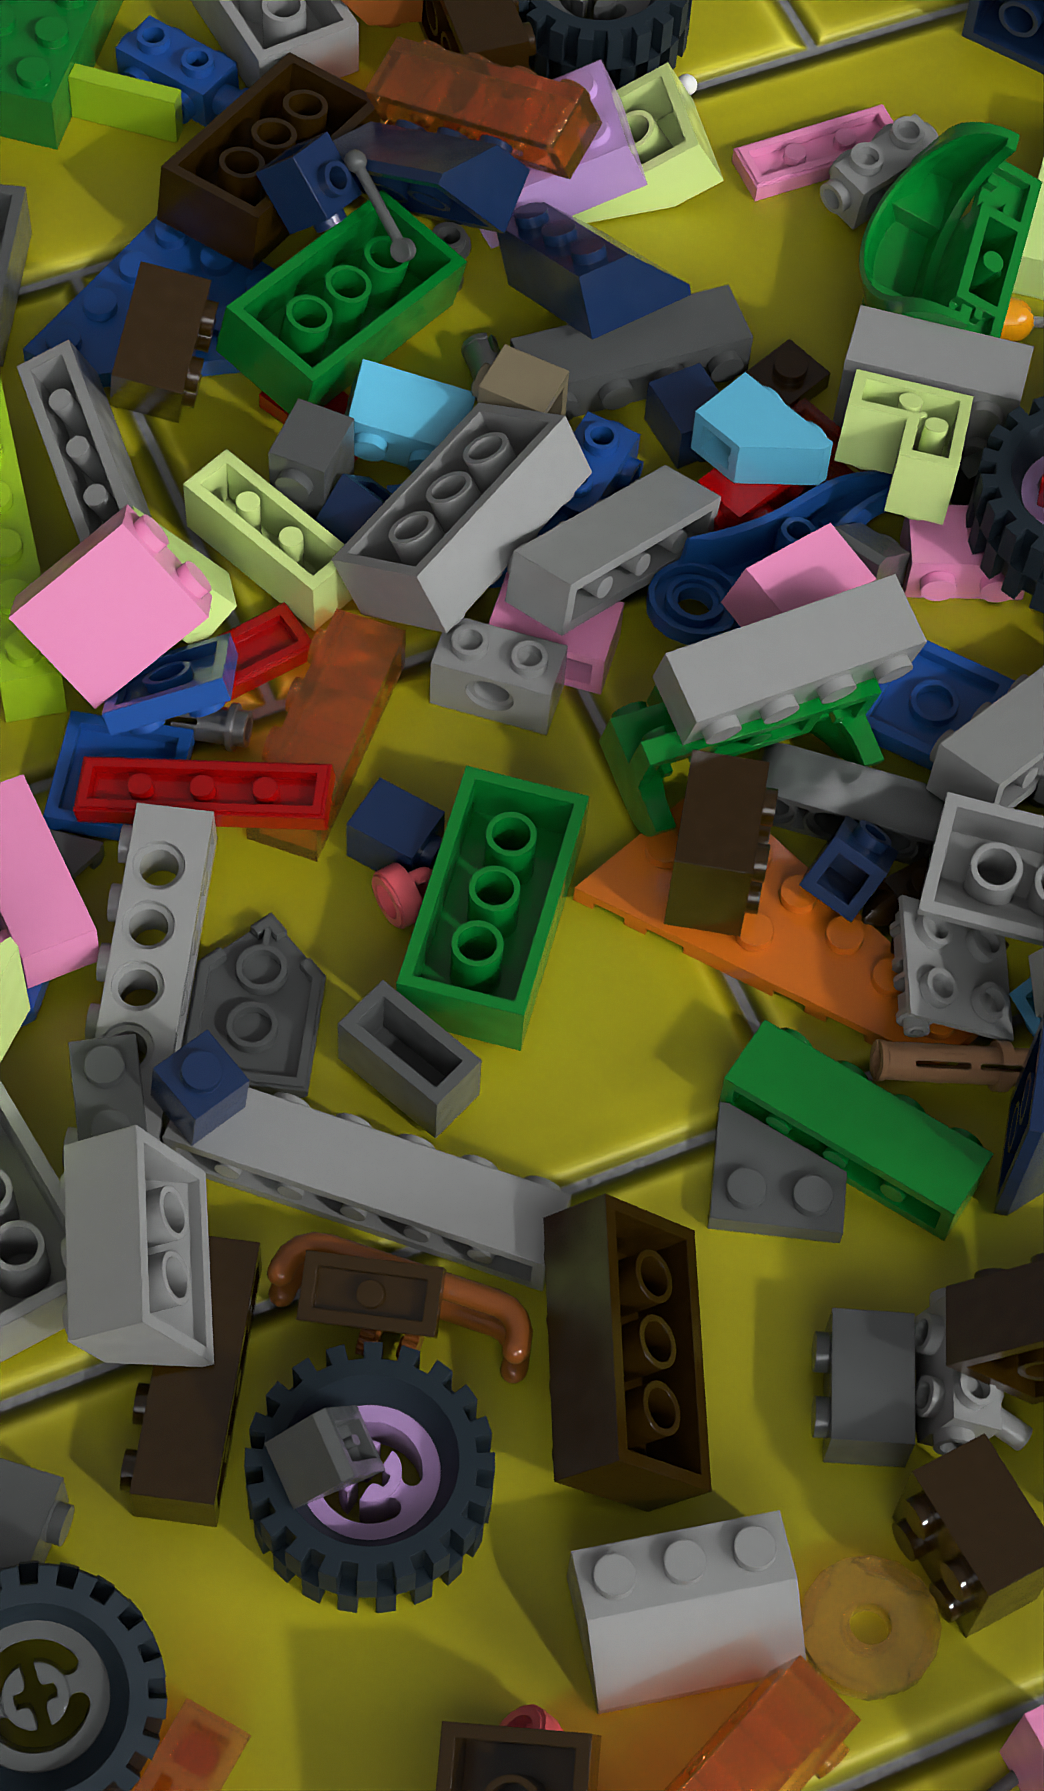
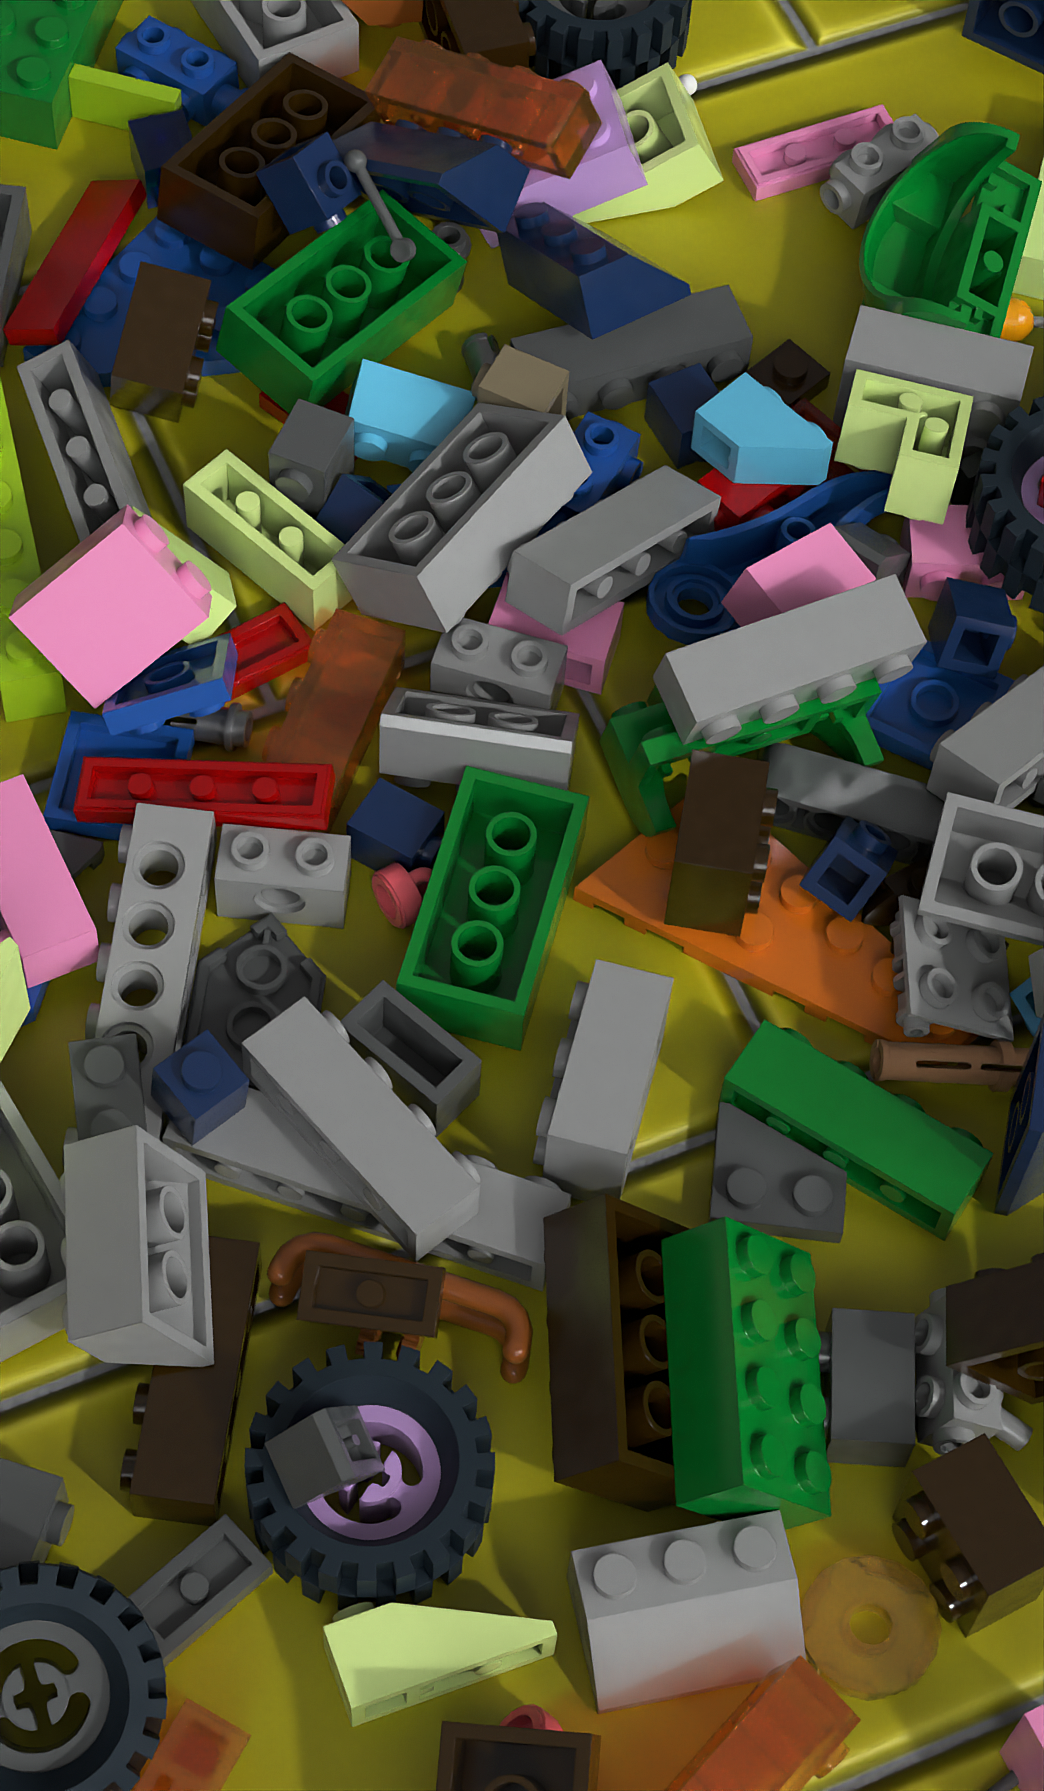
(75, 263): none -> red tile
(152, 144): none -> clear blue brick
(200, 1586): none -> dark grey plate
(283, 872): none -> light grey brick
(362, 1127): none -> light grey brick
(417, 1652): none -> yellowish green slope
(439, 734): none -> light grey slope
(602, 1080): none -> light grey brick
(744, 1375): none -> green brick
(971, 628): none -> dark blue brick

